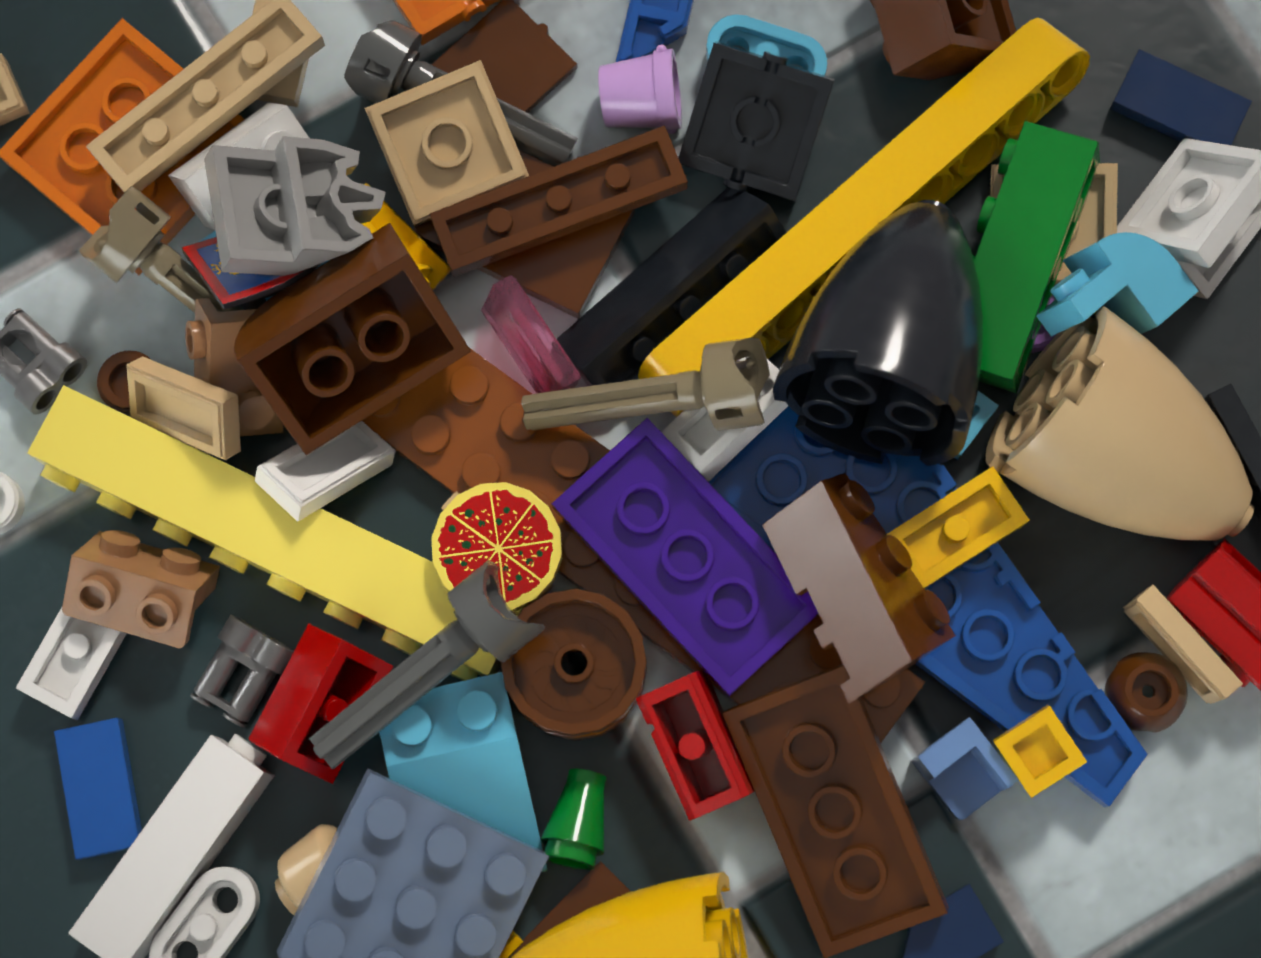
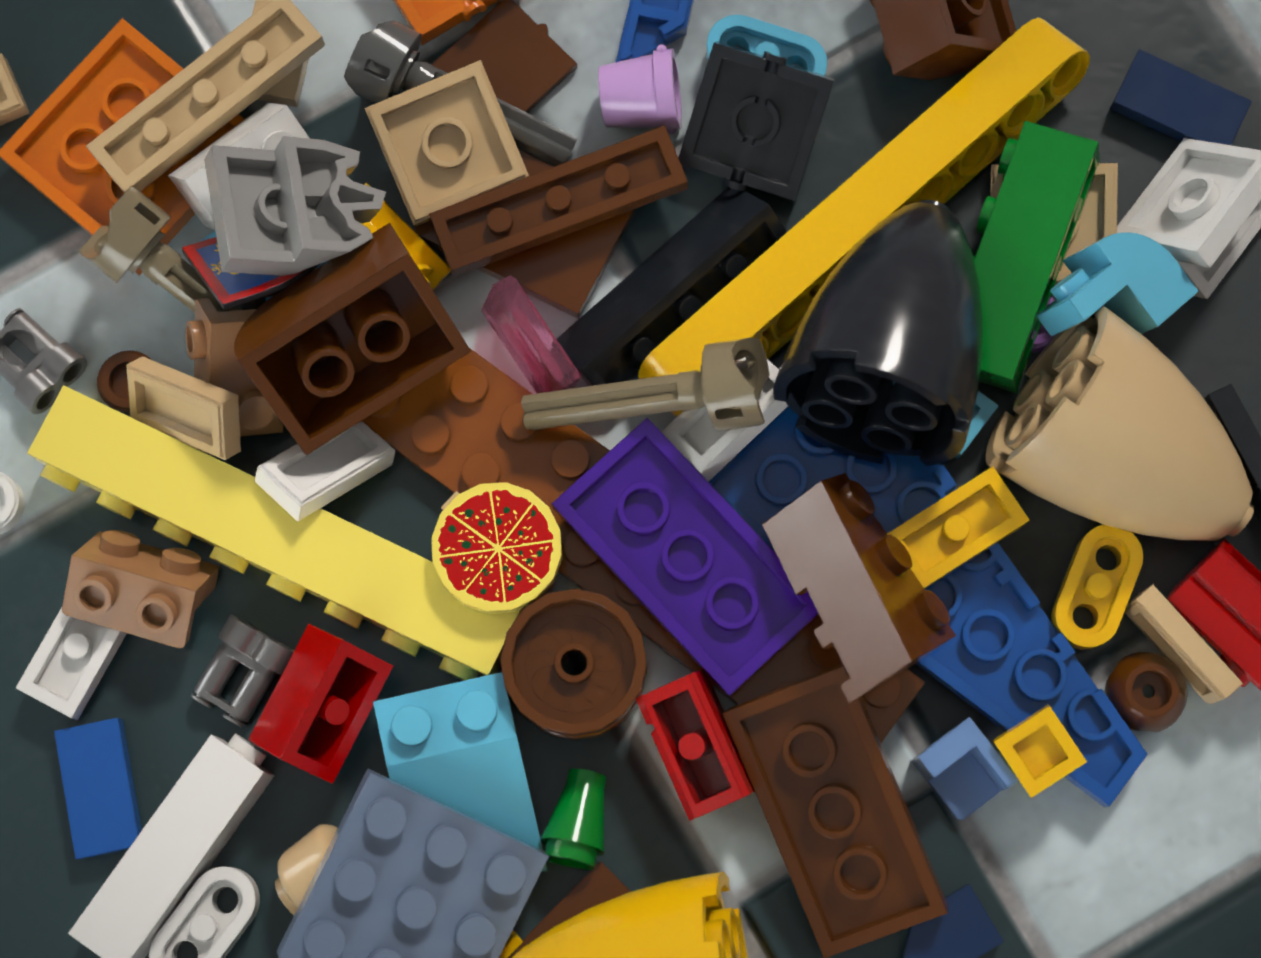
(481, 623): dark grey piece -> none
(1097, 589): none -> yellow plate

